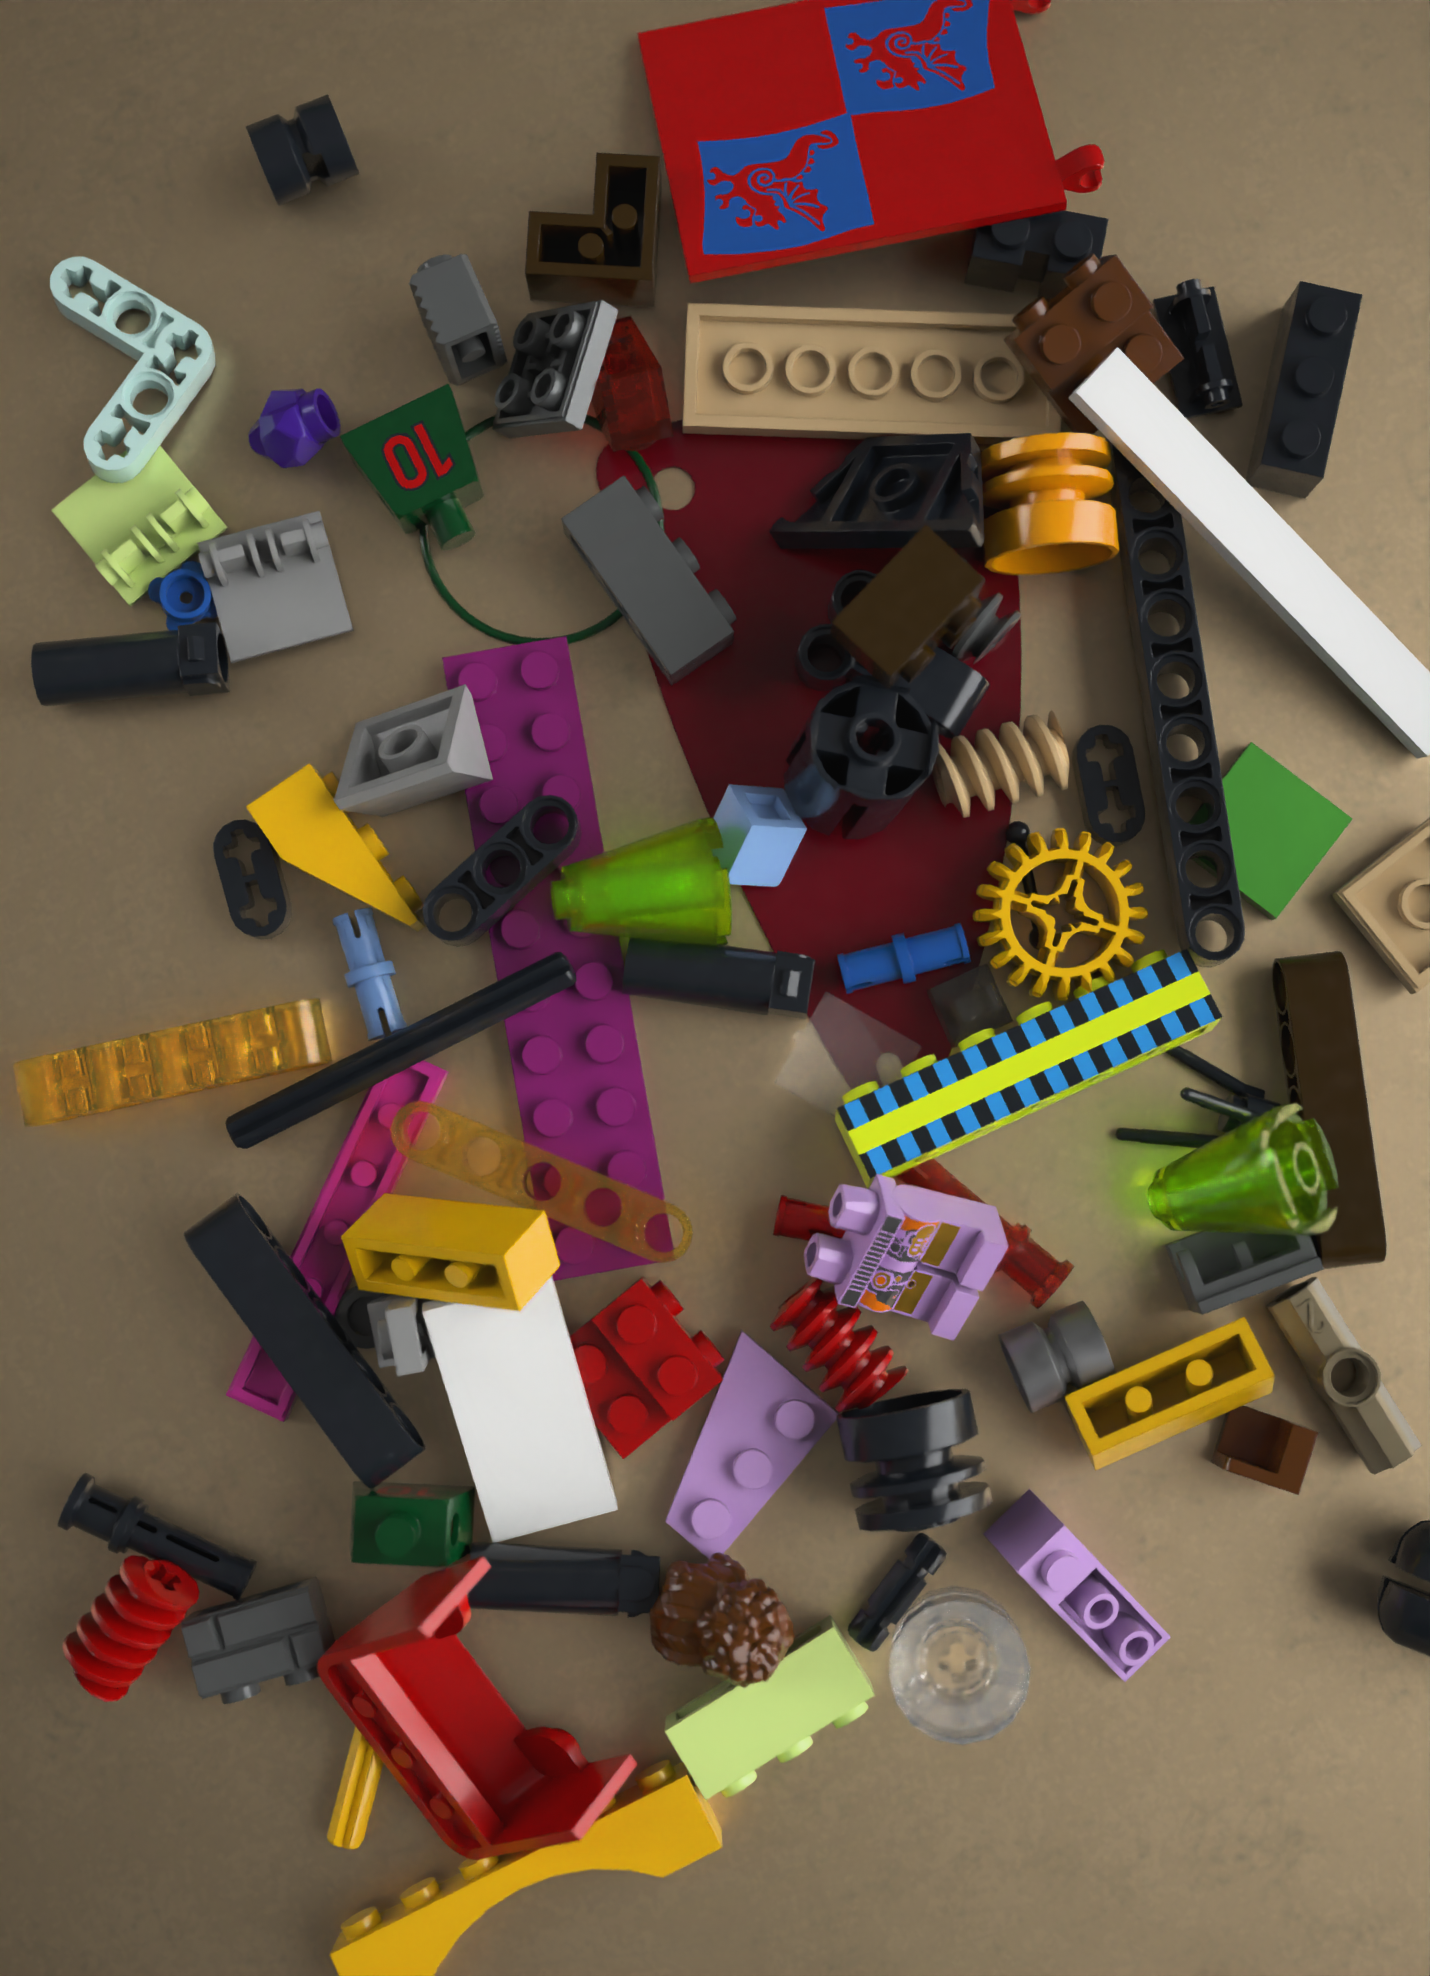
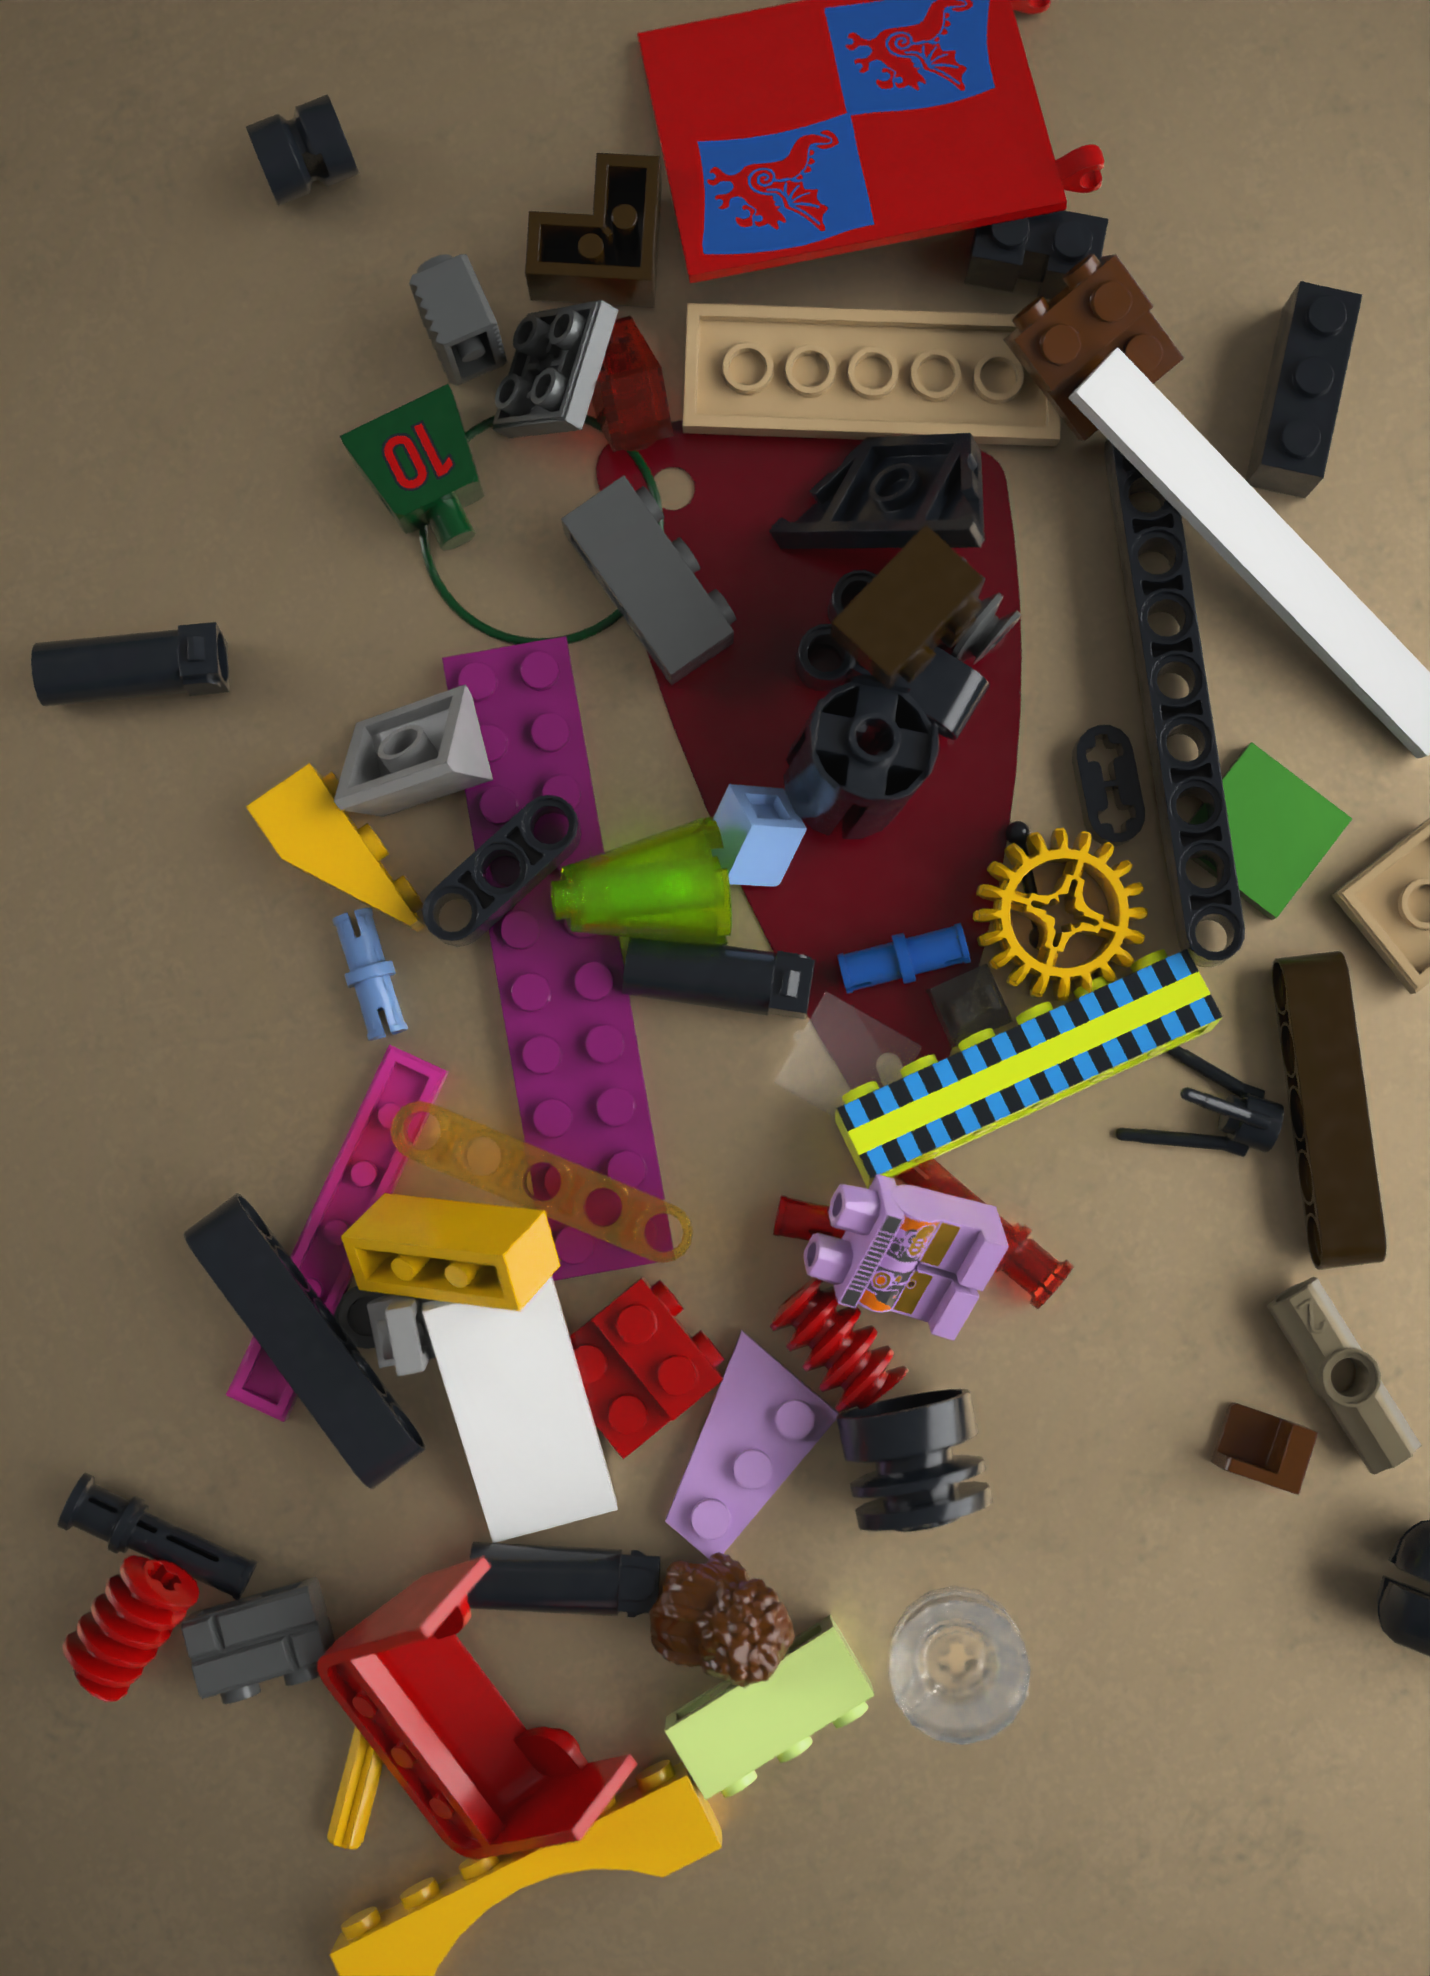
(139, 525): yellowish green hinge -> none
(151, 349): light aqua beam -> none
(169, 589): blue plate -> none
(172, 1062): clear yellow beam -> none
(238, 884): black beam -> none
(275, 586): light grey hinge -> none
(294, 426): dark purple rock -> none
(401, 1050): black axle -> none
(411, 1524): dark green torso -> none
(897, 1592): black axle -> none
(1002, 763): tan piece -> none
(1048, 504): light orange wheel -> none
(1056, 1356): flat silver wheel -> none
(1076, 1585): lavender slope -> none
(1170, 1393): yellow brick -> none
(1206, 375): black hinge -> none
(1234, 1266): dark grey hinge -> none
(1251, 1180): clear neon green cone -> none

